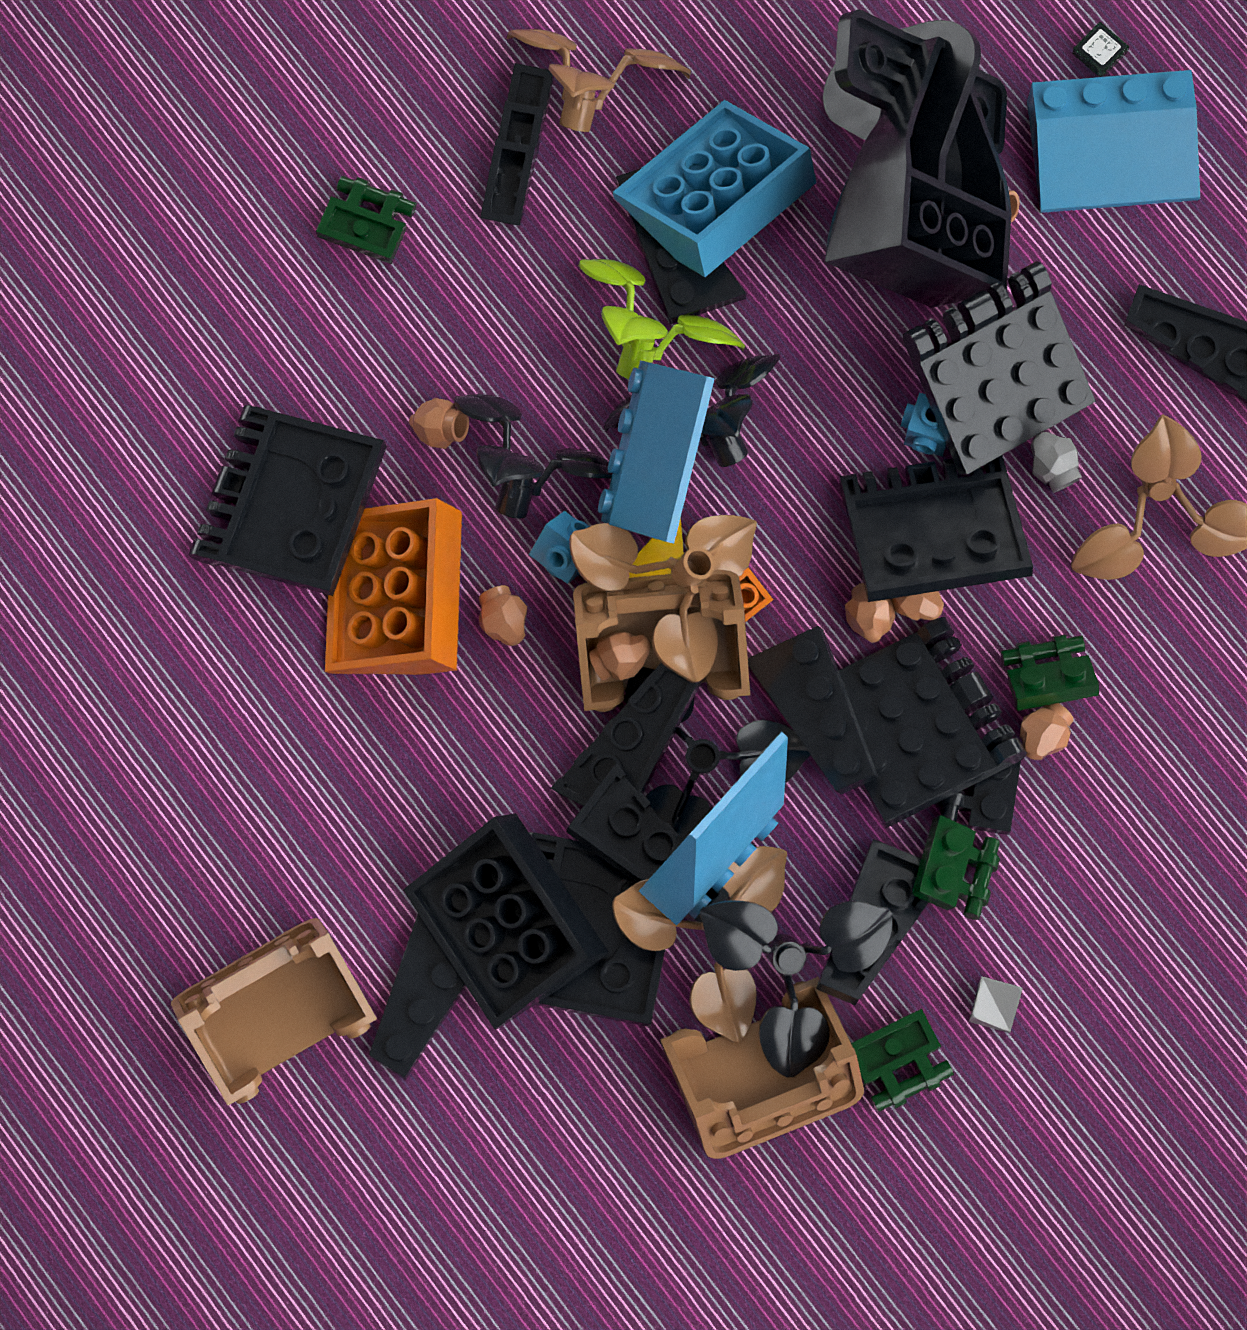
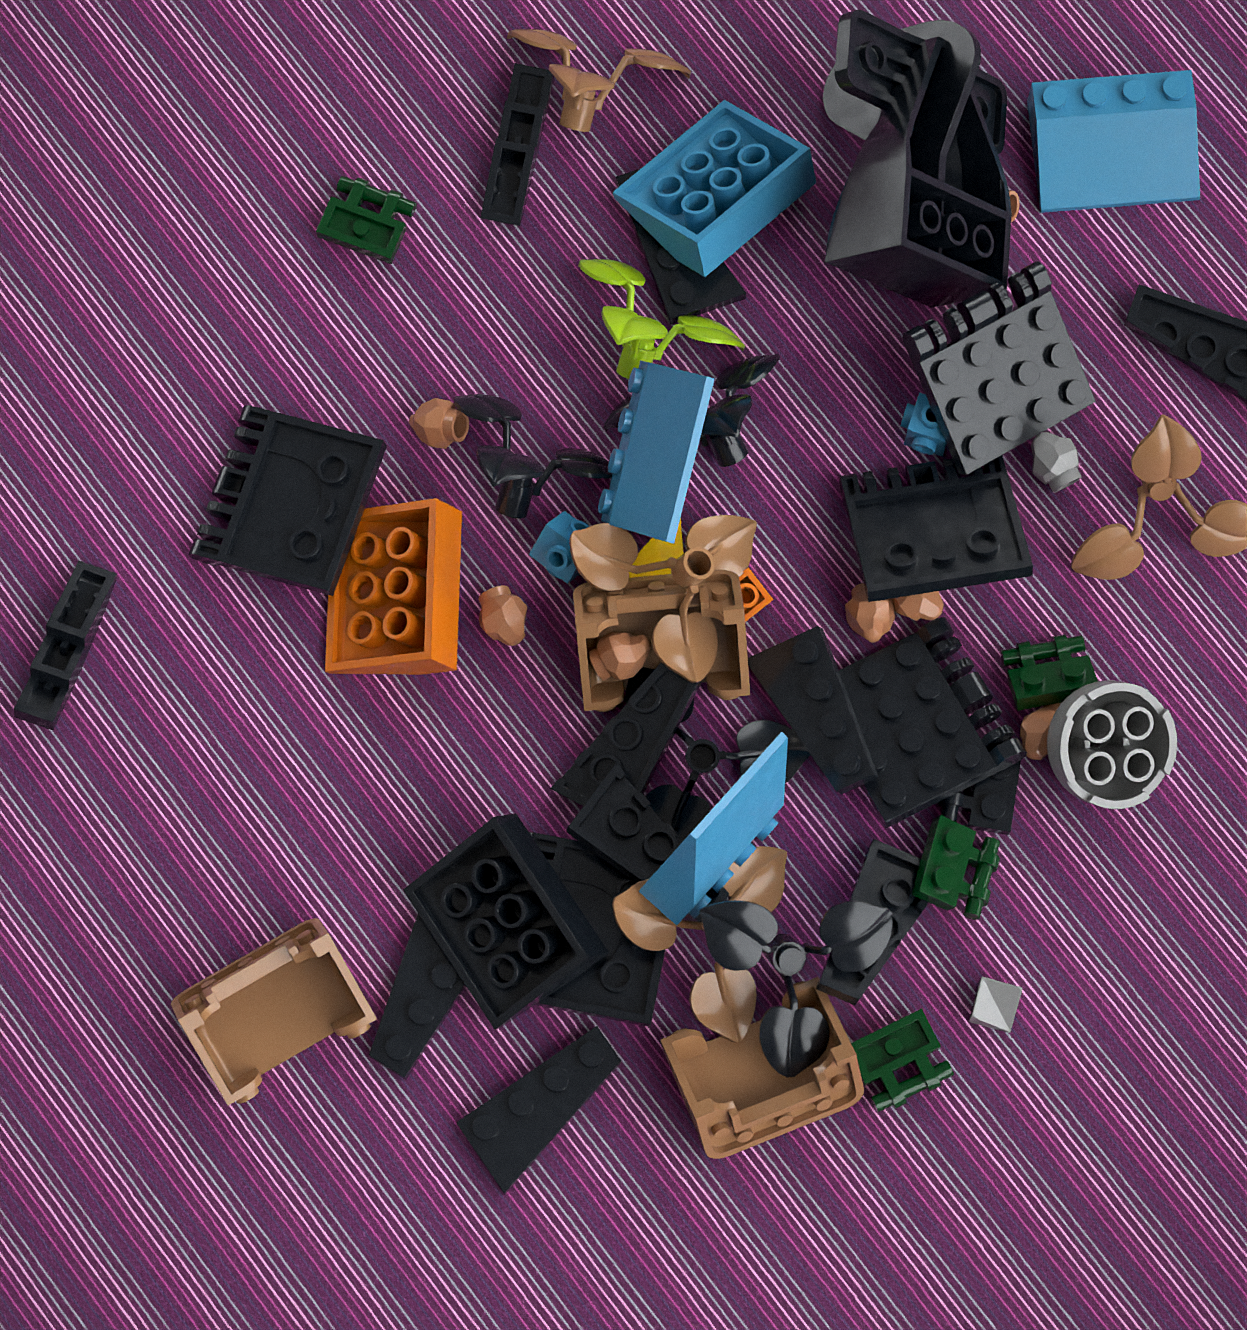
(66, 645): none -> black slope
(529, 1114): none -> black wing
(1100, 50): tile -> none
(1130, 747): none -> light grey cylinder

